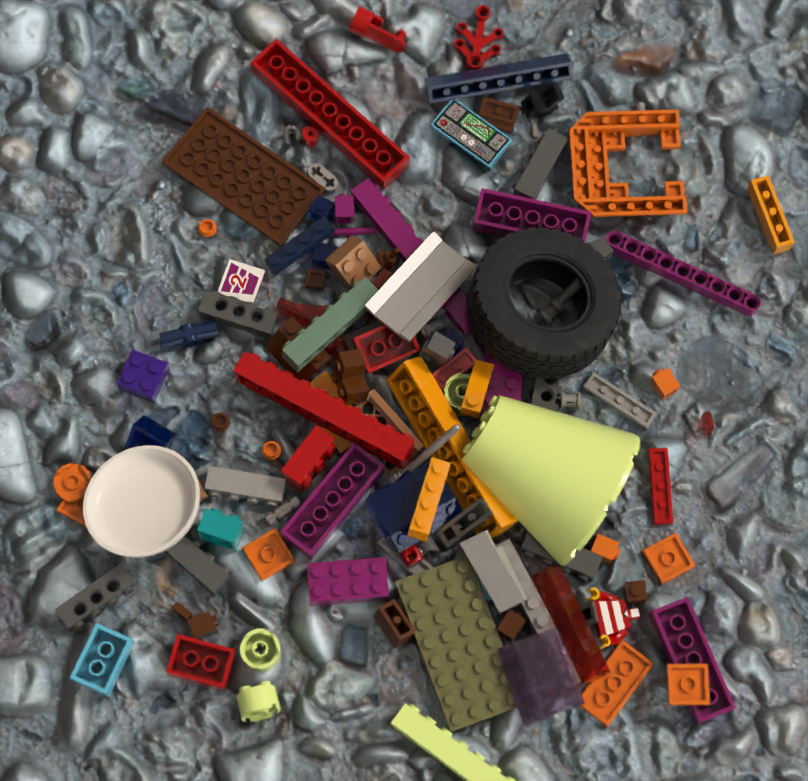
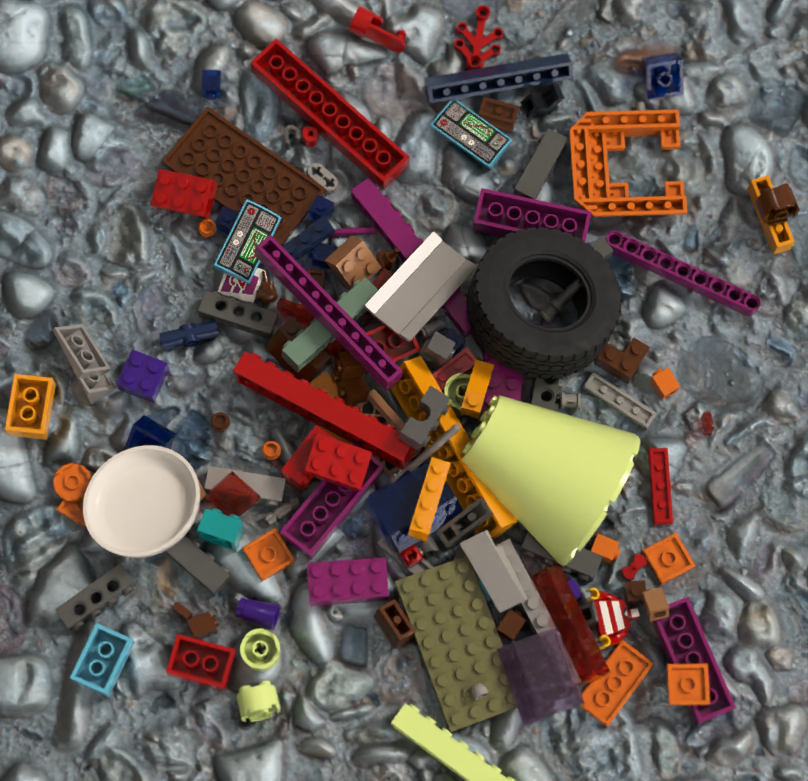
(30, 406): none -> light orange brick
(85, 361): none -> light grey slope
(184, 194): none -> red brick
(211, 84): none -> clear blue brick
(226, 219): none -> clear blue brick
(232, 495): none -> clear red tile
(249, 230): none -> slope
(259, 612): none -> dark purple plant
(267, 290): none -> reddish brown piece
(328, 313): none -> magenta brick
(336, 462): none -> red brick
(344, 209): magenta brick -> none
(416, 432): none -> dark grey arch
(479, 691): none -> light grey hinge
(575, 589): none -> dark purple tile
(623, 364): none -> reddish brown brick
(638, 562): none -> red piece
(655, 604): none -> medium nougat brick
(663, 75): none -> clear blue slope
(777, 204): none -> reddish brown brick

